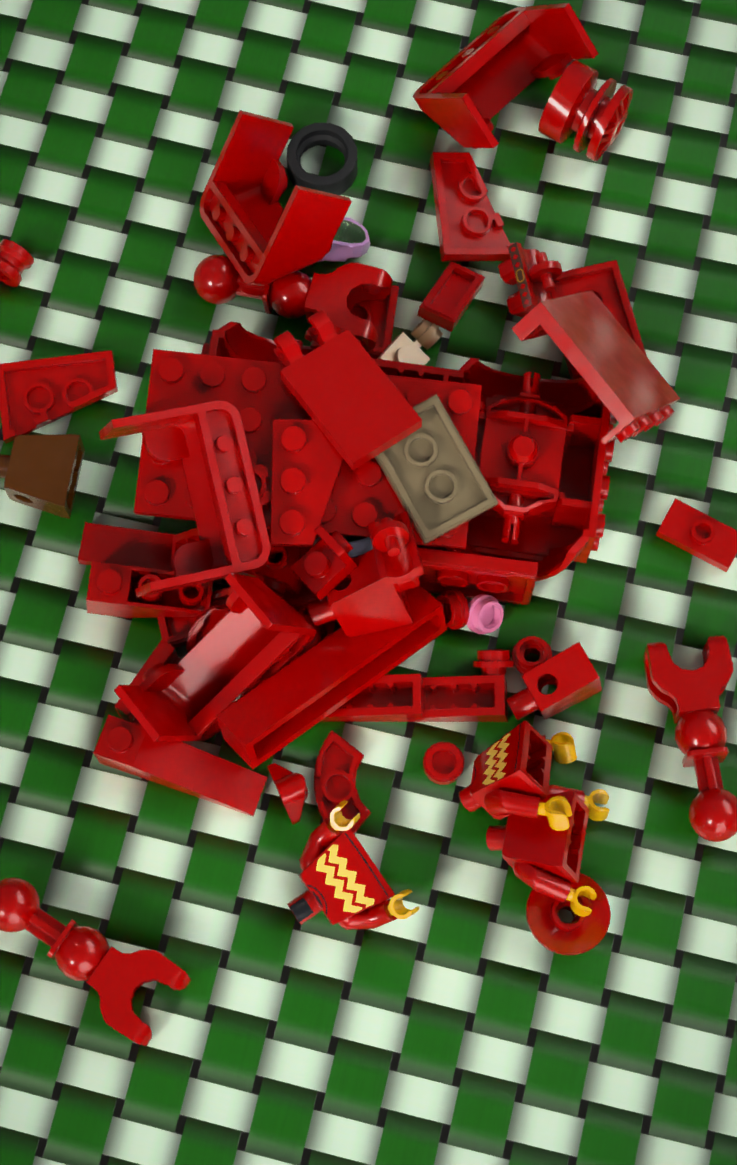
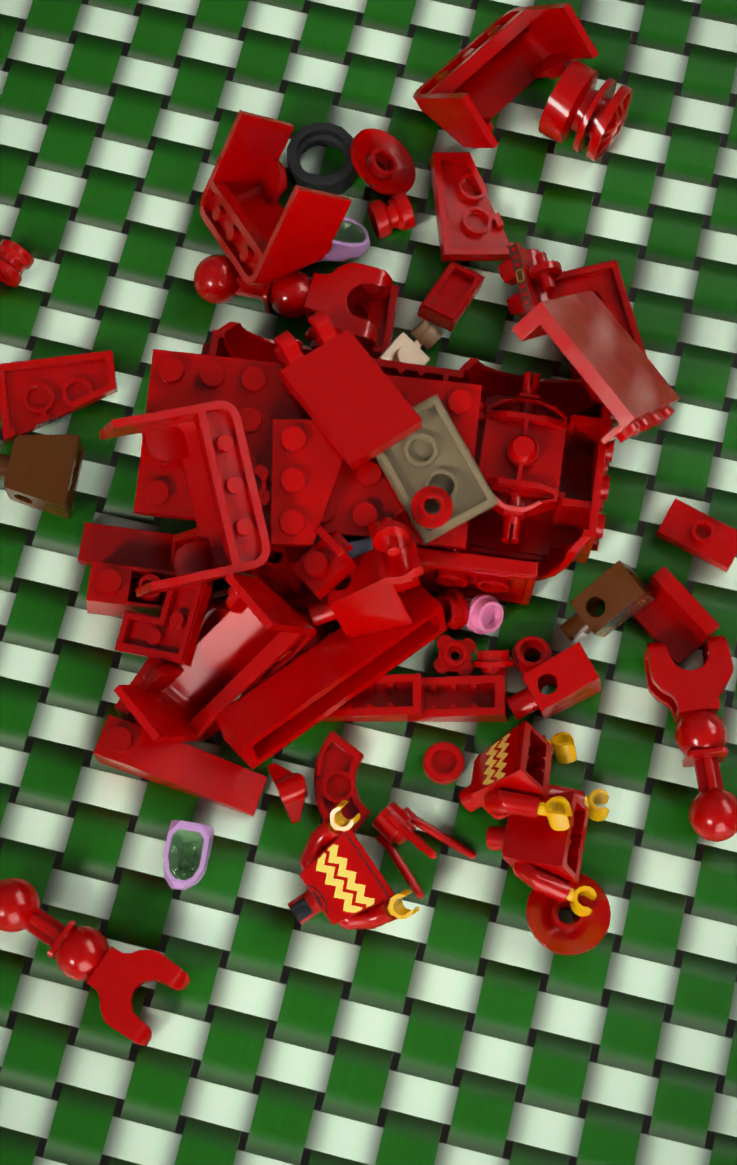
(171, 635): none -> red tile
(186, 853): none -> rock
(382, 162): none -> red dish
(394, 214): none -> red wheel
(398, 827): none -> red plant
(427, 520): none -> red plate
(460, 666): none -> red plate
(623, 597): none -> reddish brown torso
(675, 617): none -> red panel

